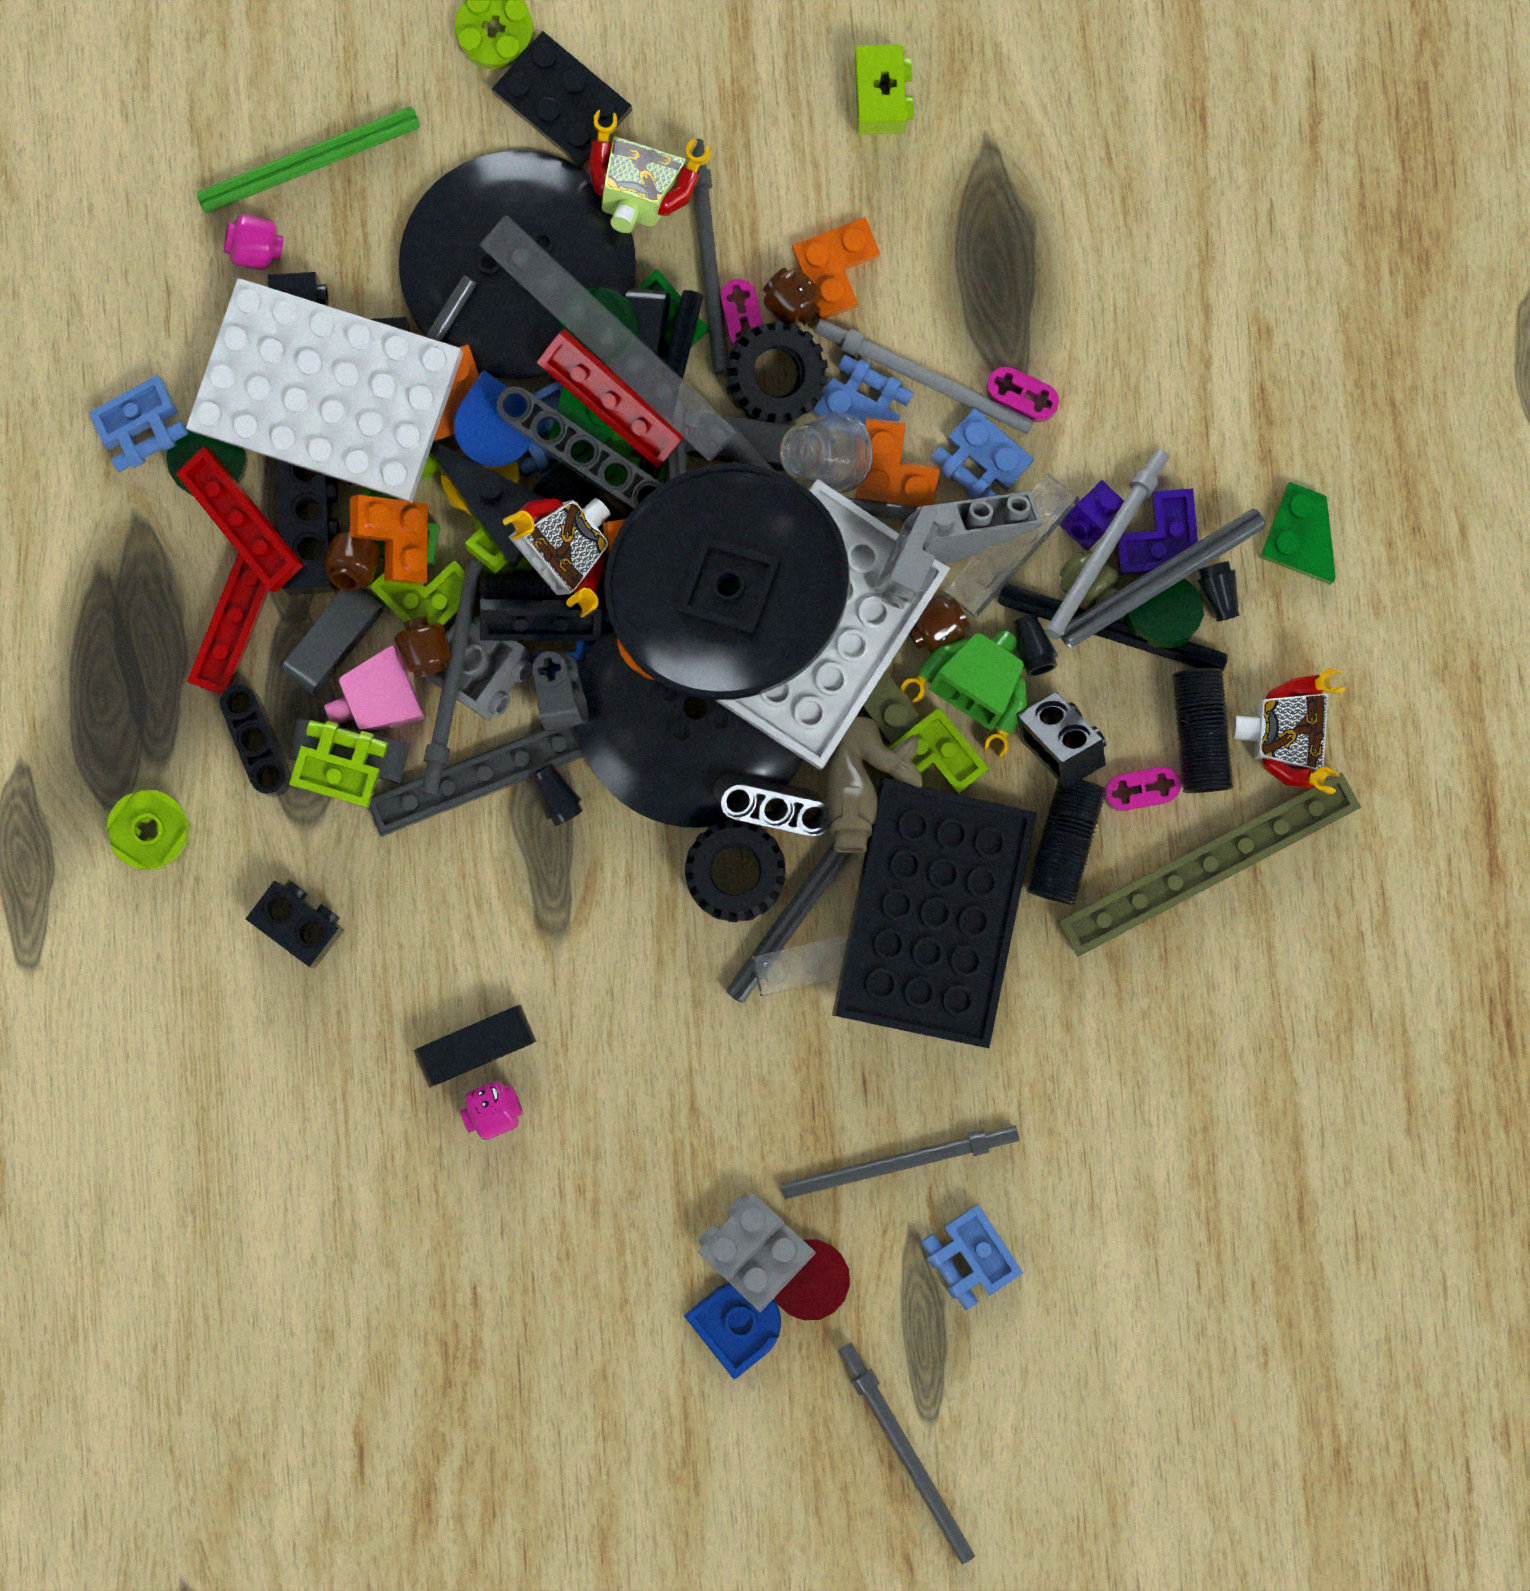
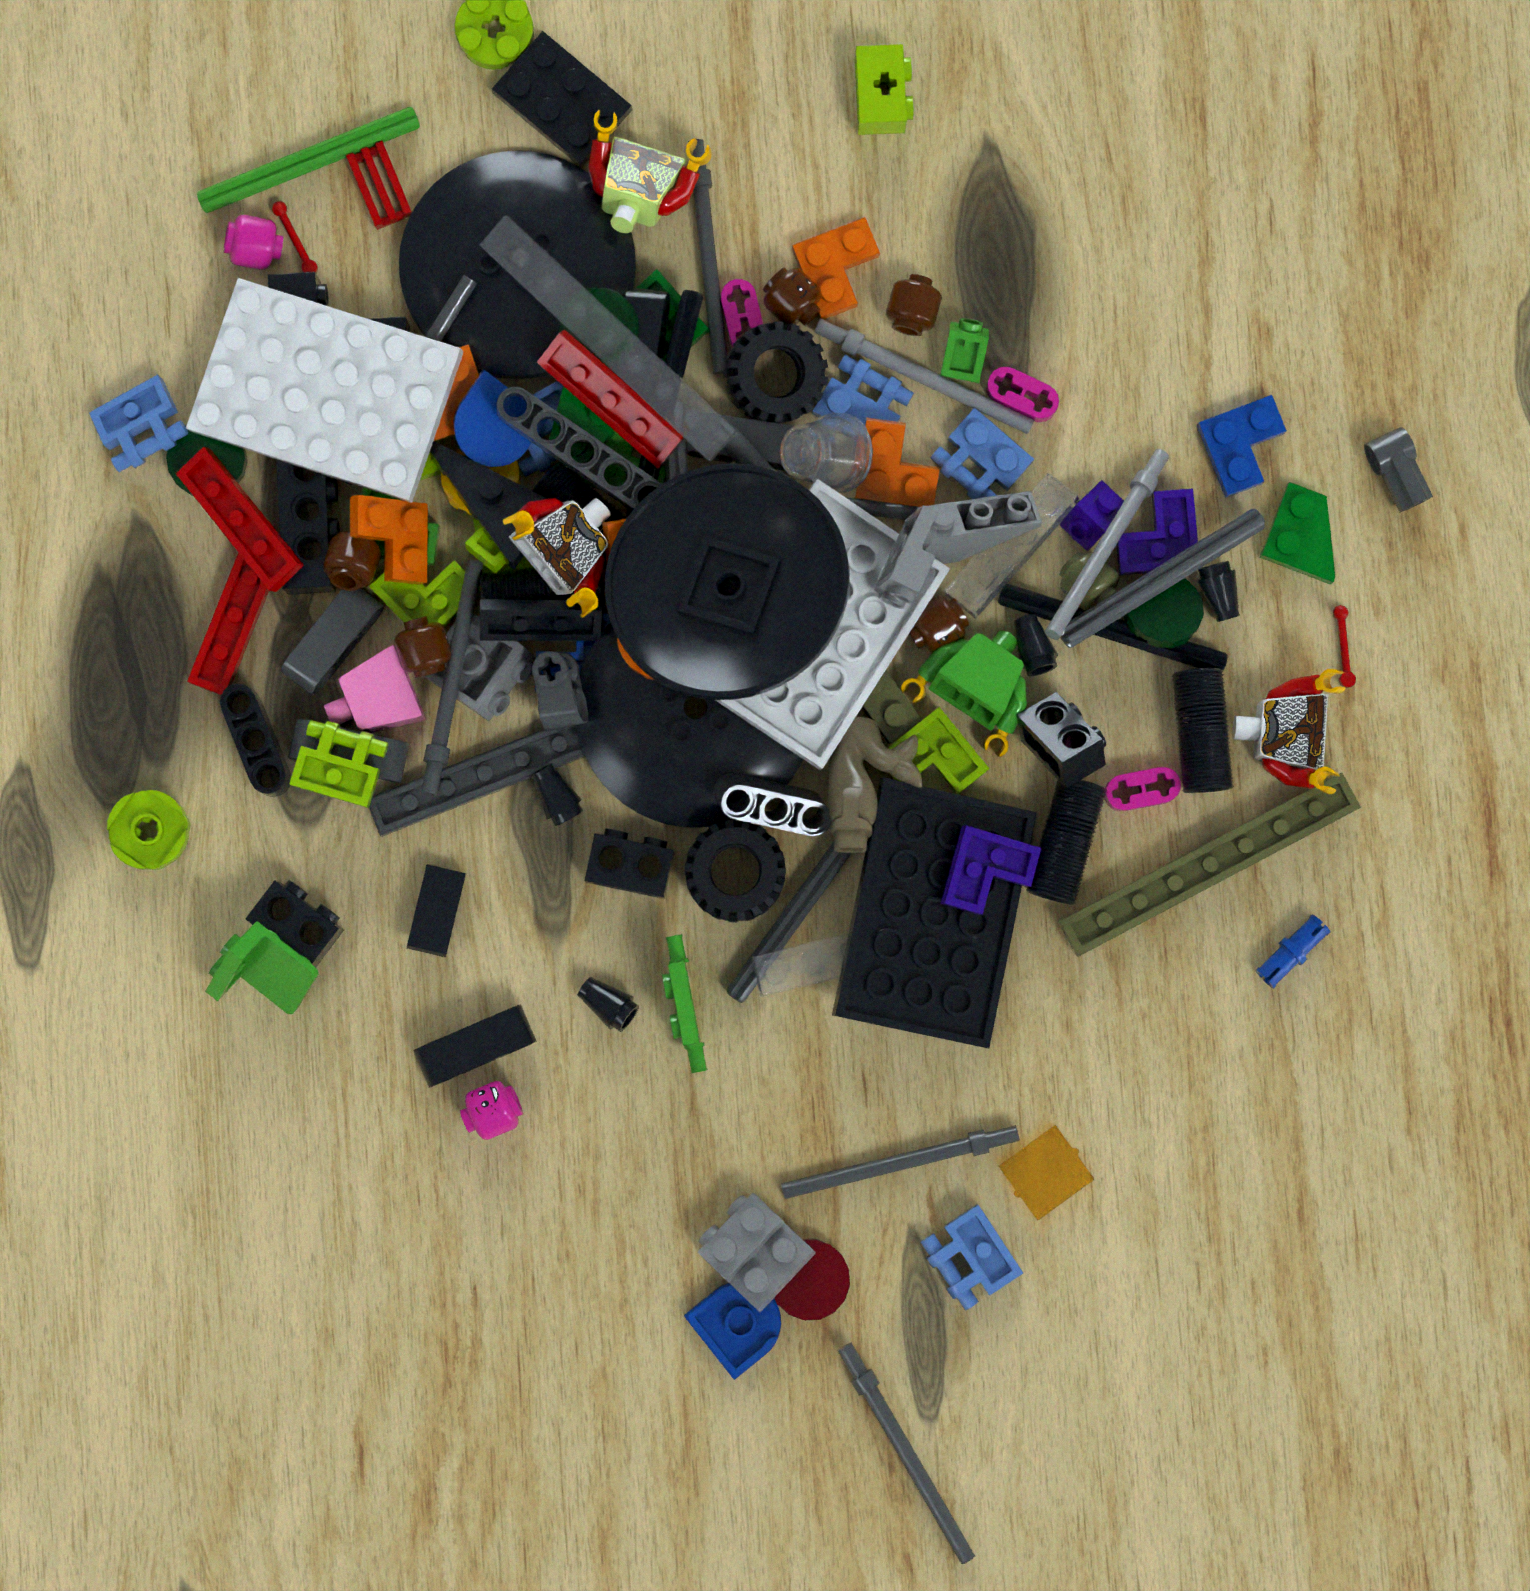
(265, 965): none -> bright green bracket
(279, 209): none -> red hinge
(367, 155): none -> red tile
(436, 910): none -> black slope
(608, 1003): none -> black cone
(627, 874): none -> black brick
(678, 987): none -> bright green plate
(913, 305): none -> reddish brown head
(965, 350): none -> bright green bracket
(979, 859): none -> dark purple plate
(1046, 1172): none -> clear yellow piece
(1230, 440): none -> blue plate
(1293, 951): none -> blue pin
(1346, 679): none -> red hinge
(1394, 460): none -> dark grey piece

